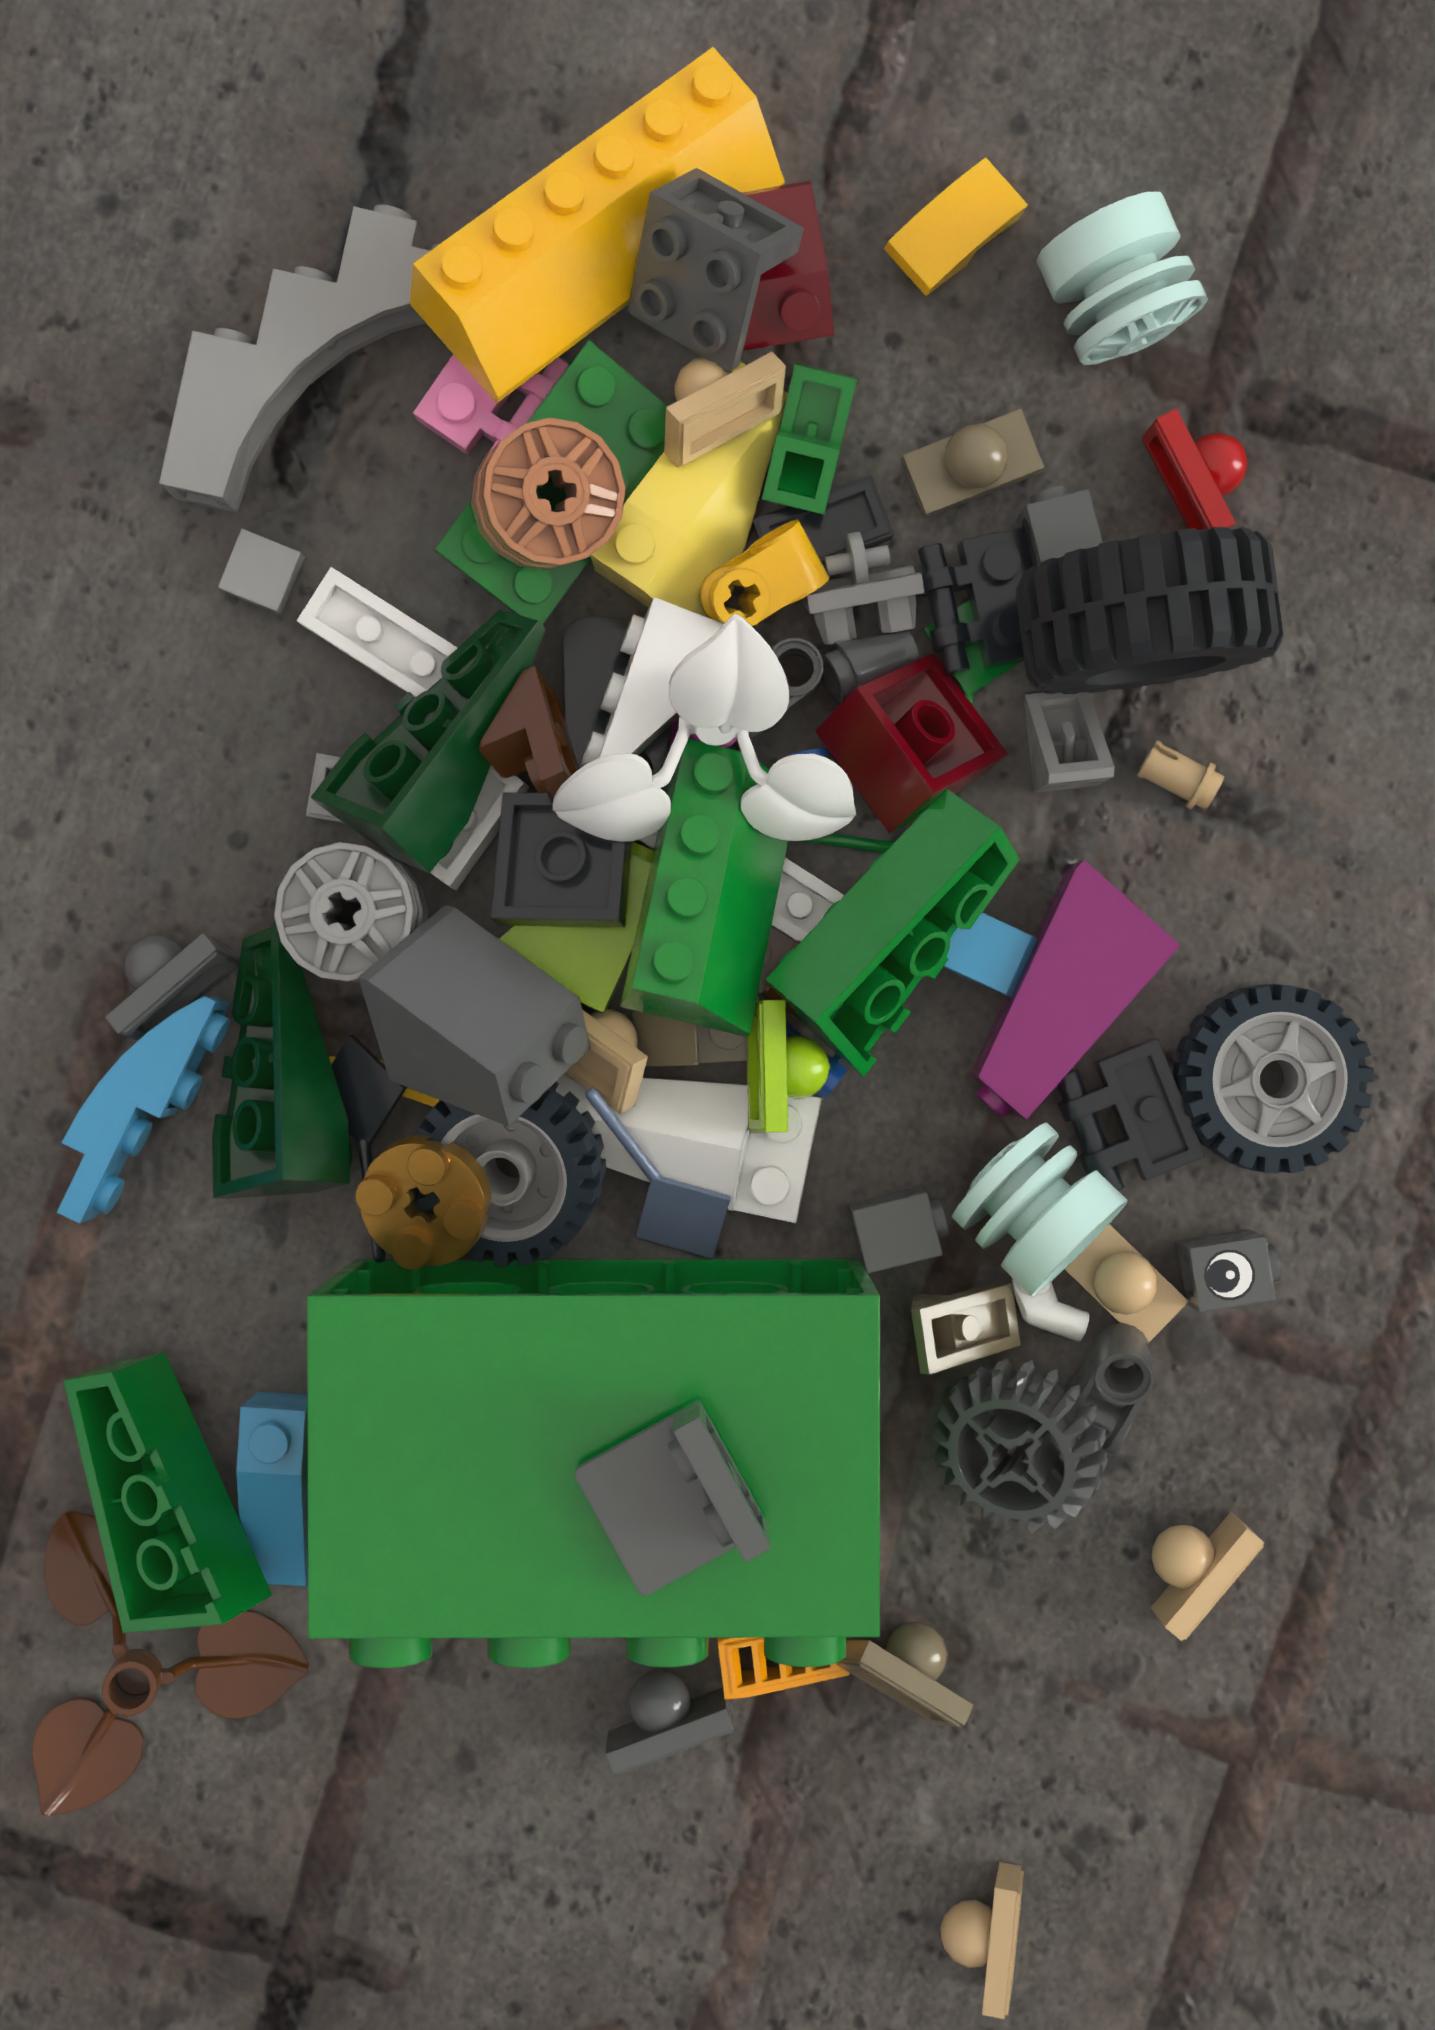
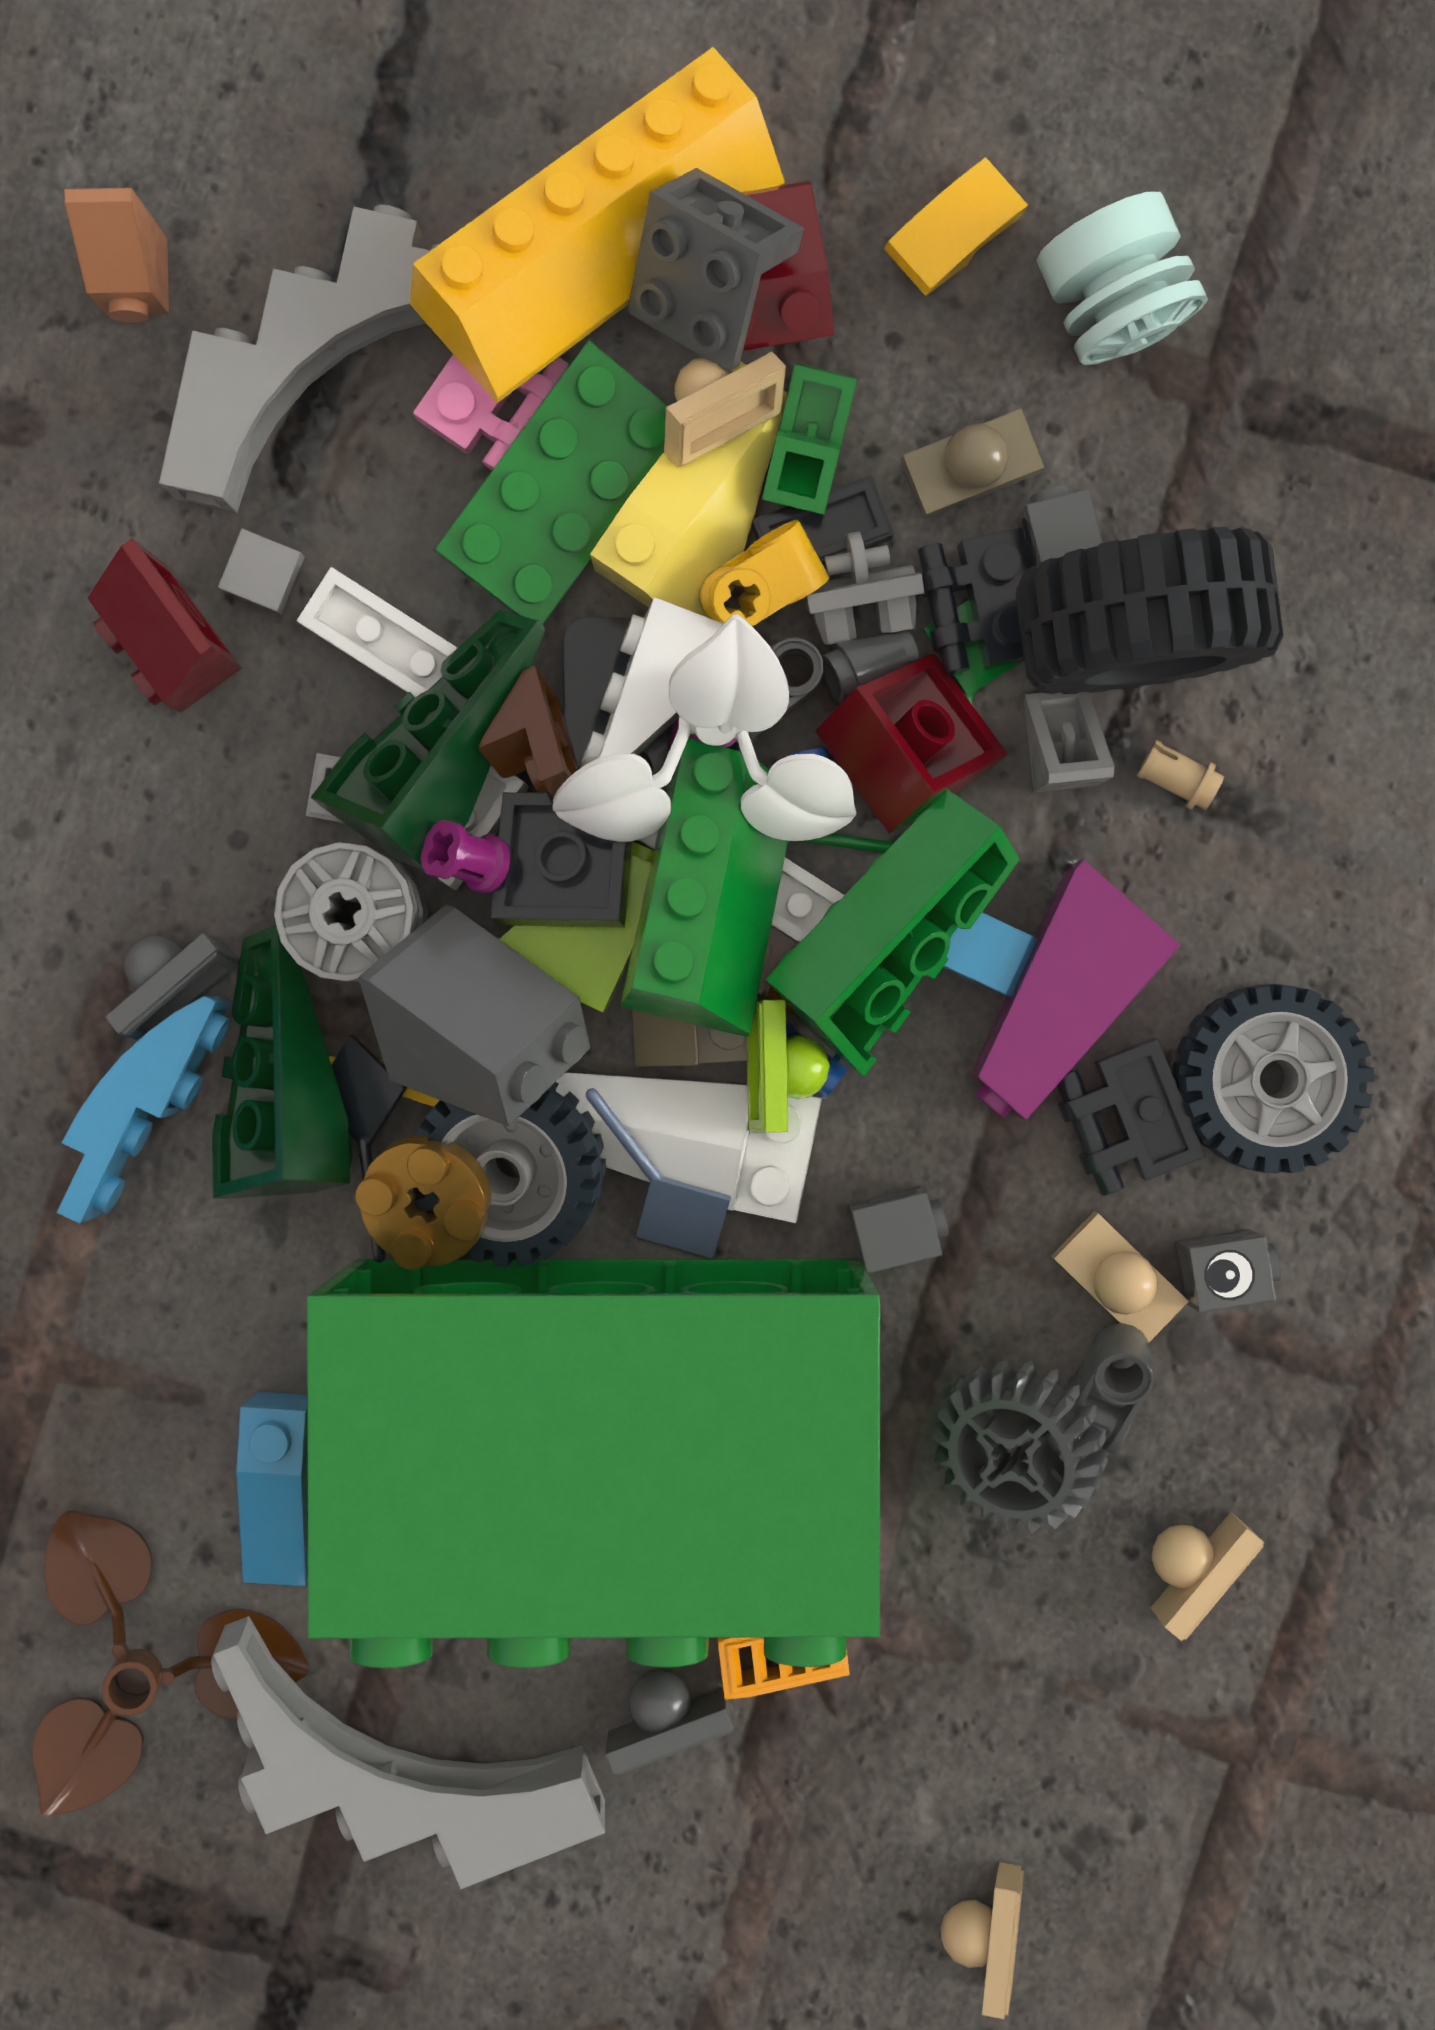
(119, 252): none -> nougat slope
(159, 628): none -> dark red slope
(159, 1501): green wedge -> none
(386, 1797): none -> light grey arch
(456, 854): none -> magenta bush
(524, 526): nougat wheel -> none
(613, 1061): tan tile -> none
(673, 1500): dark grey bracket -> none
(909, 1672): dark tan tile -> none
(964, 1326): dark tan slope -> none
(1038, 1208): light aqua wheel -> none
(1049, 1314): white arm -> none
(1196, 471): red tile -> none

